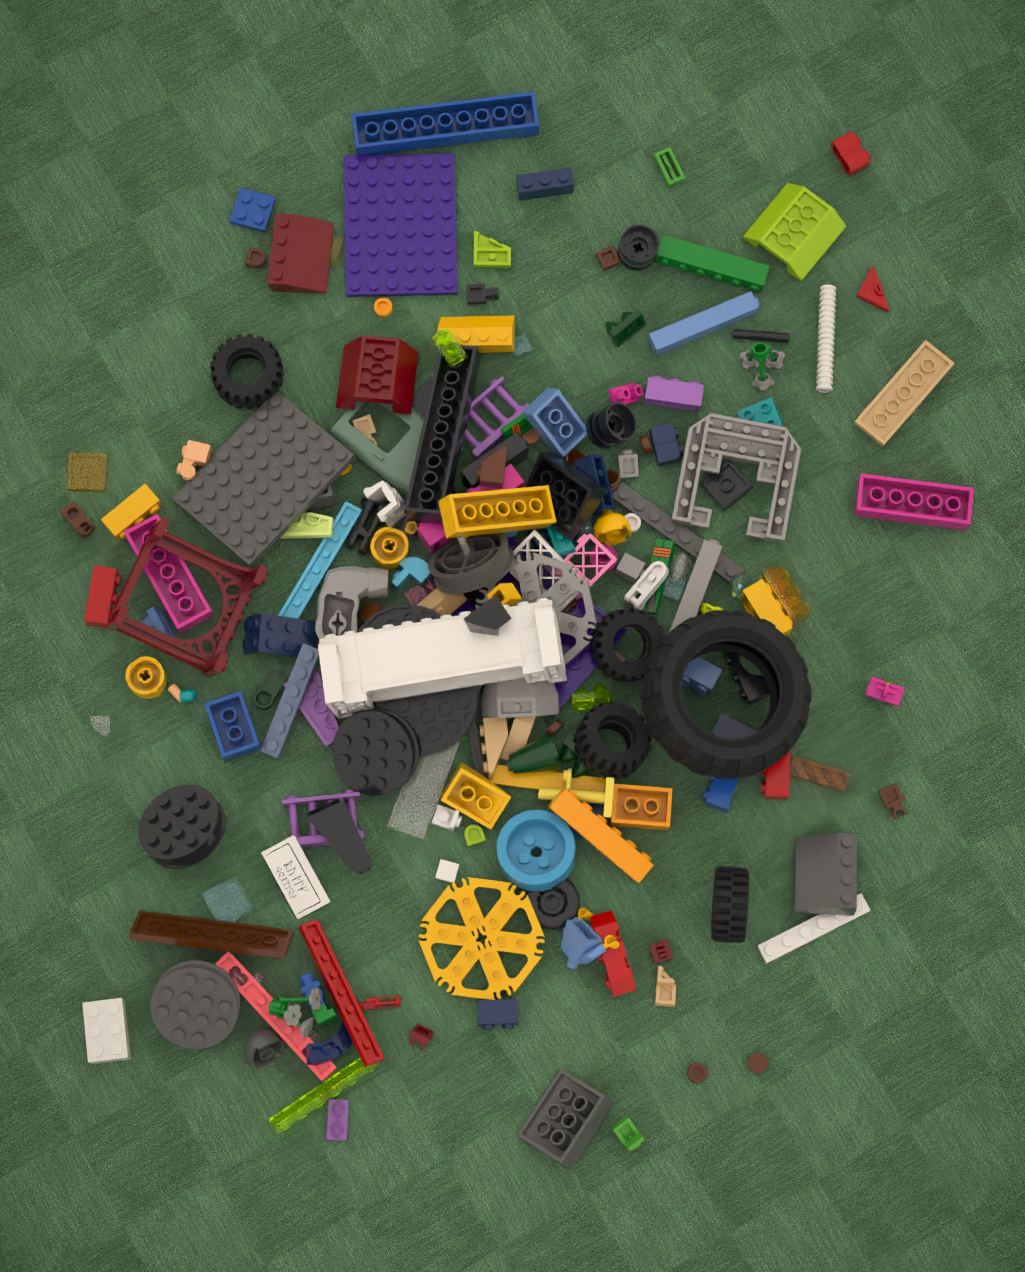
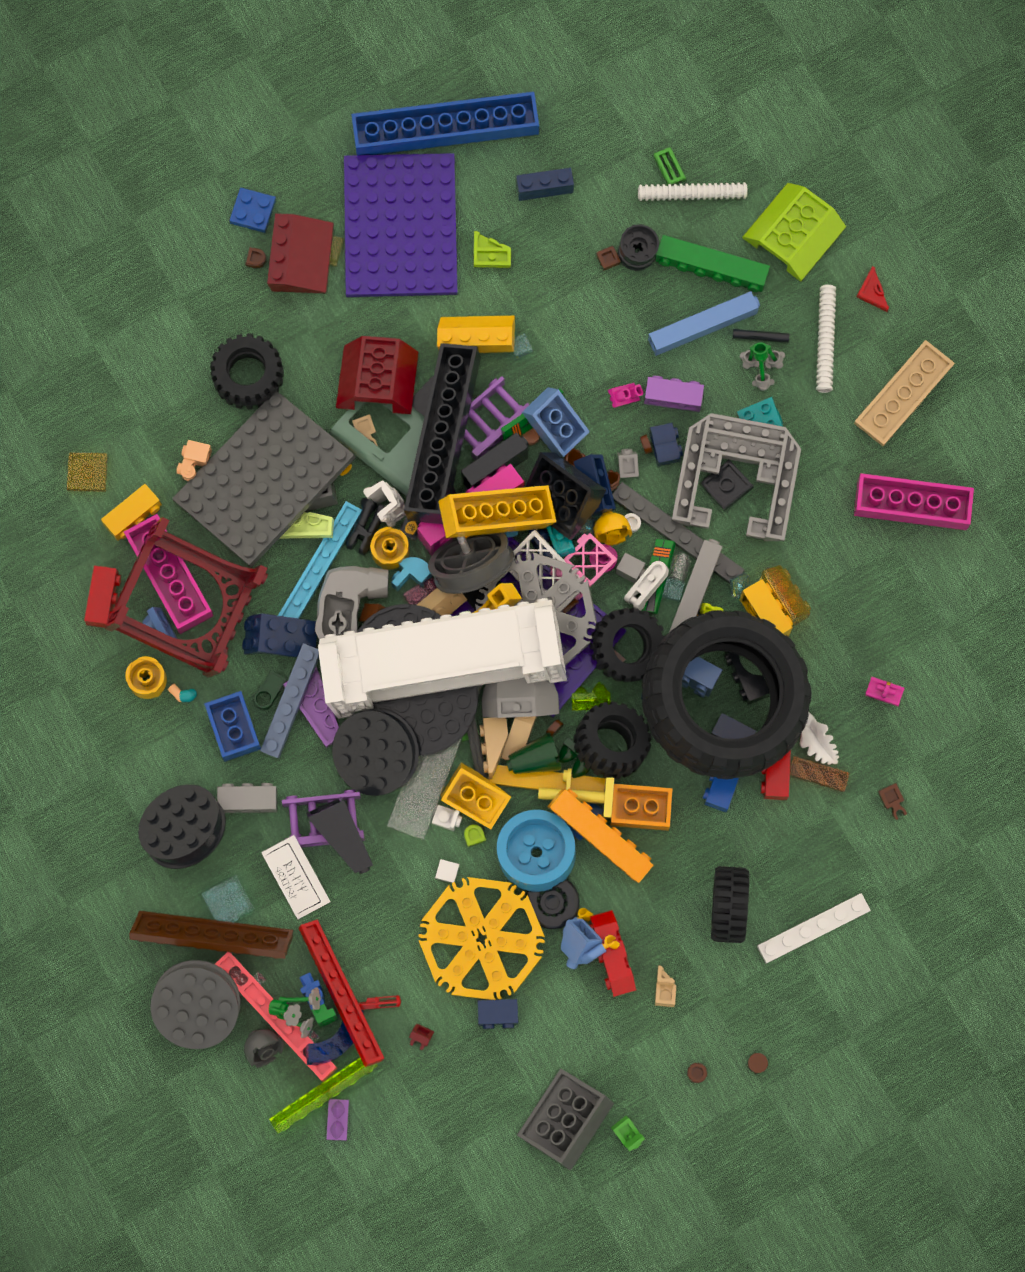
(77, 519): reddish brown leg -> none
(101, 724): clear tile -> none
(106, 1031): white brick -> none
(248, 798): none -> light grey brick
(383, 307): light orange tile -> none
(449, 347): clear neon green tile -> none
(477, 294): black plate -> none
(487, 617): black slope -> none
(493, 469): reddish brown slope -> none
(611, 425): black wheel -> none
(631, 324): dark green tile -> none
(661, 951): dark red tile -> none
(692, 191): none -> white piece
(818, 742): none -> white plant
(826, 874): dark grey slope -> none
(850, 153): red brick -> none

